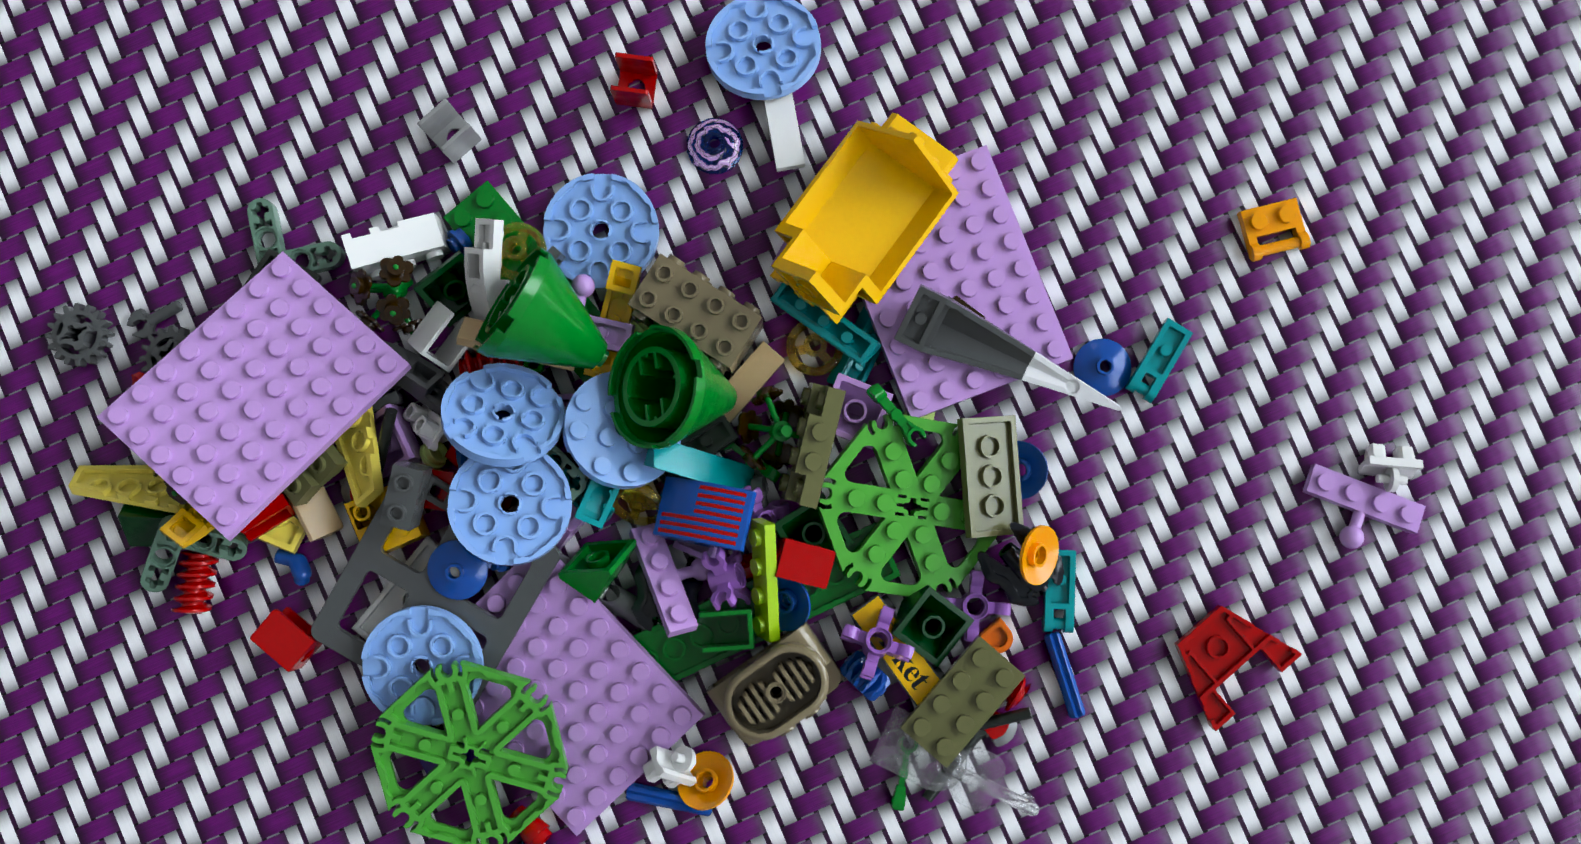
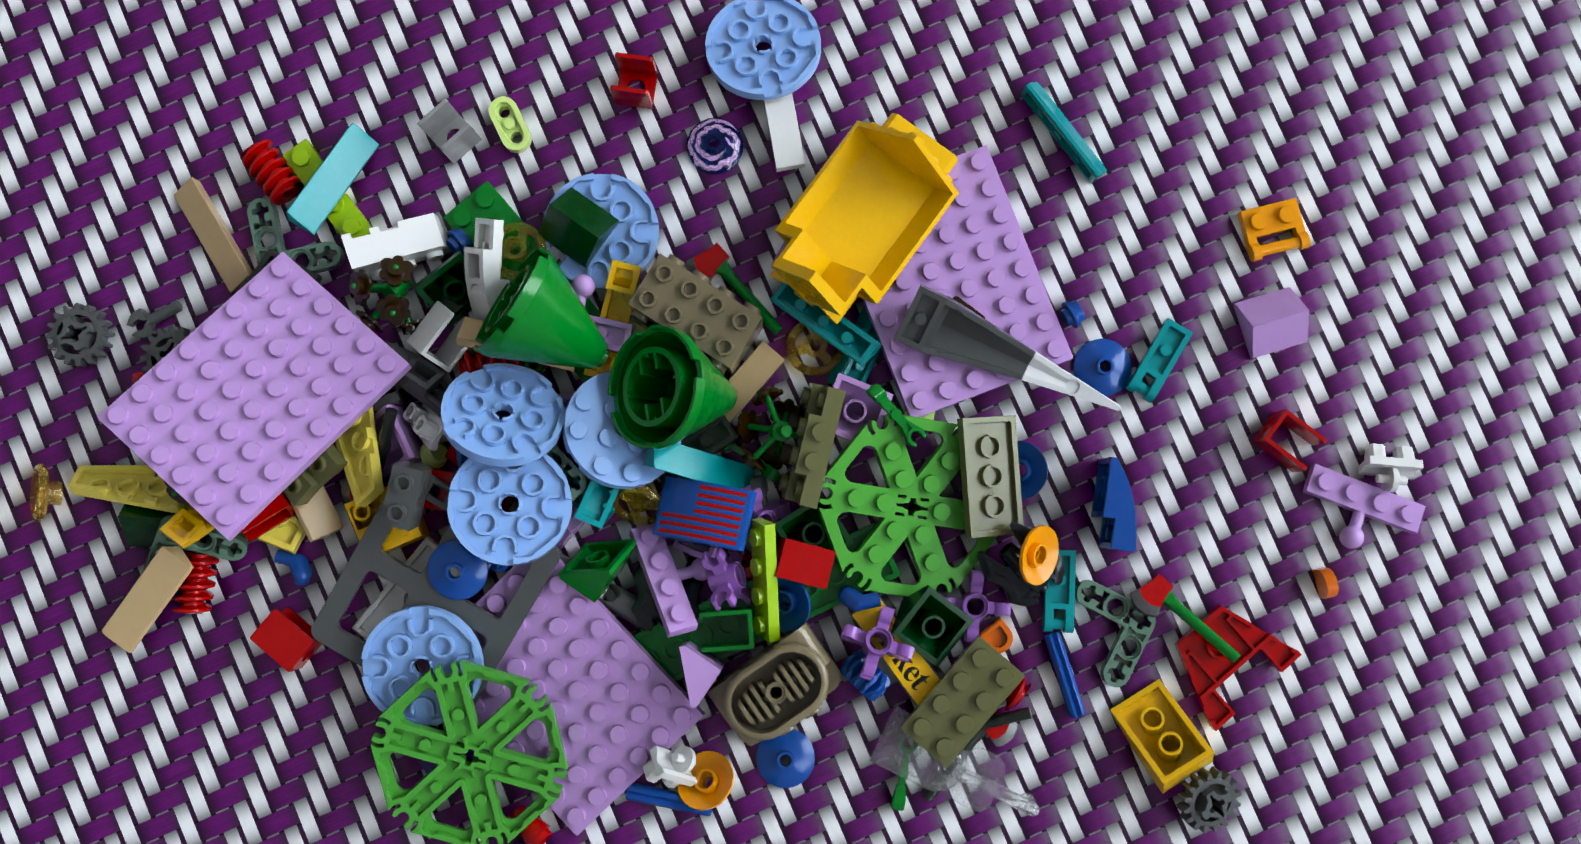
(43, 493): none -> clear yellow piece
(148, 597): none -> tan slope
(213, 234): none -> tan slope
(270, 172): none -> red piece
(332, 179): none -> slope
(345, 215): none -> lime plate
(511, 125): none -> yellowish green plate
(577, 226): none -> dark green slope
(699, 671): none -> lavender slope
(715, 261): none -> piece
(802, 759): none -> blue dish
(857, 601): none -> blue arm
(1063, 131): none -> teal slope
(1072, 313): none -> blue plate
(1115, 507): none -> blue slope
(1128, 630): none -> sand green beam
(1159, 592): none -> piece
(1162, 736): none -> yellow slope
(1209, 799): none -> dark grey gear
(1273, 322): none -> lavender slope
(1296, 425): none -> red piece
(1326, 582): none -> orange tile

